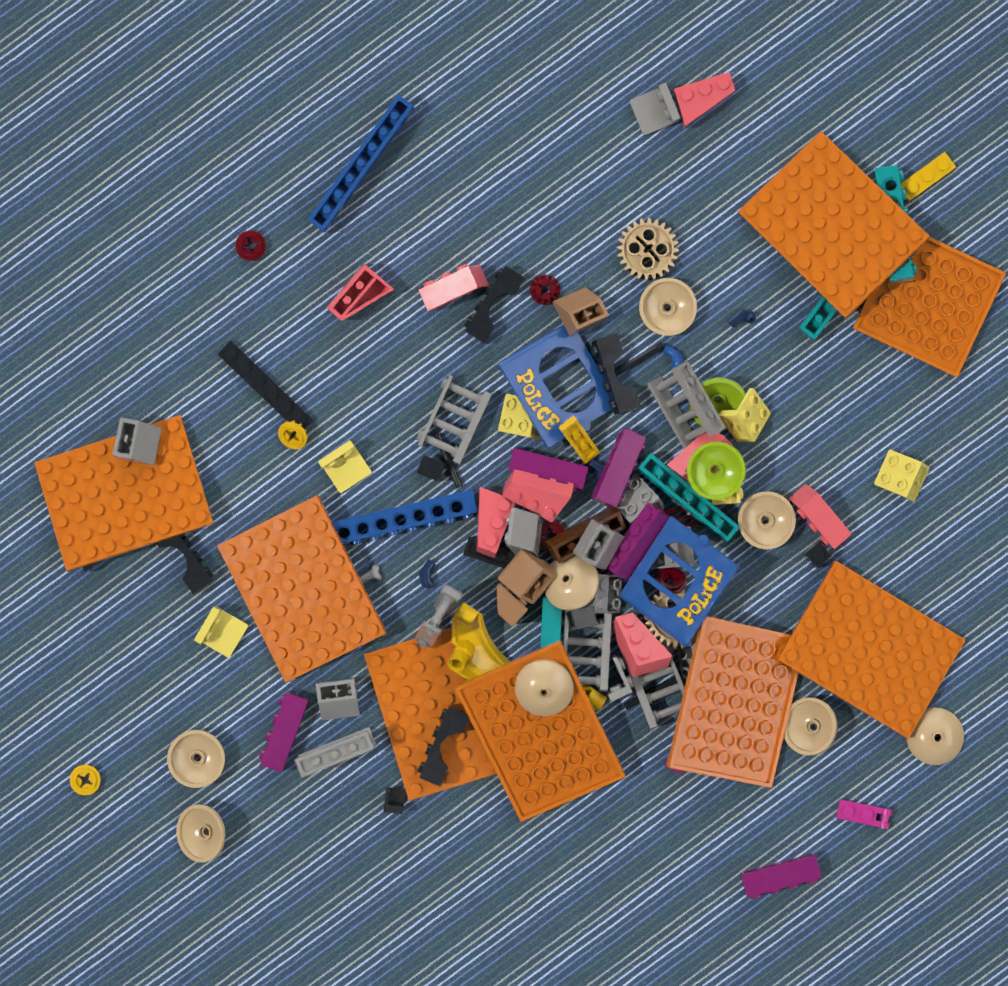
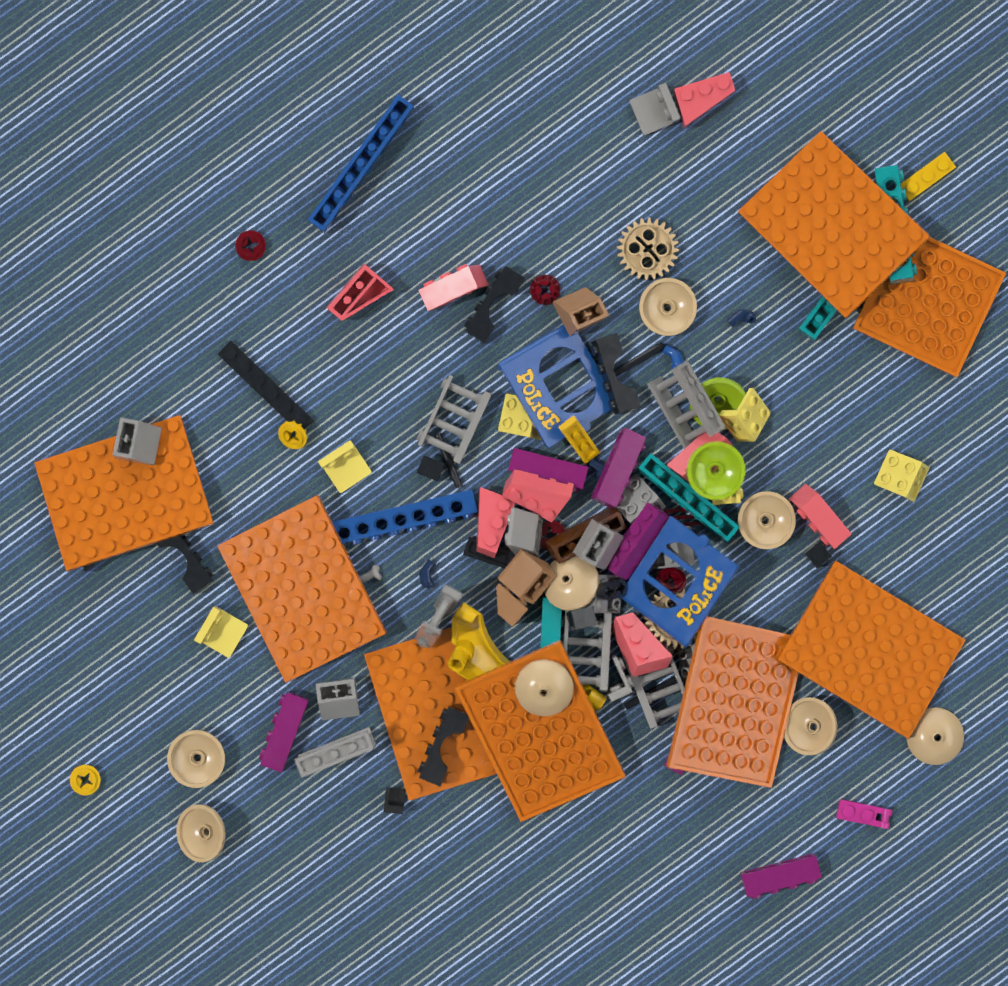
(612, 592): none -> black beam

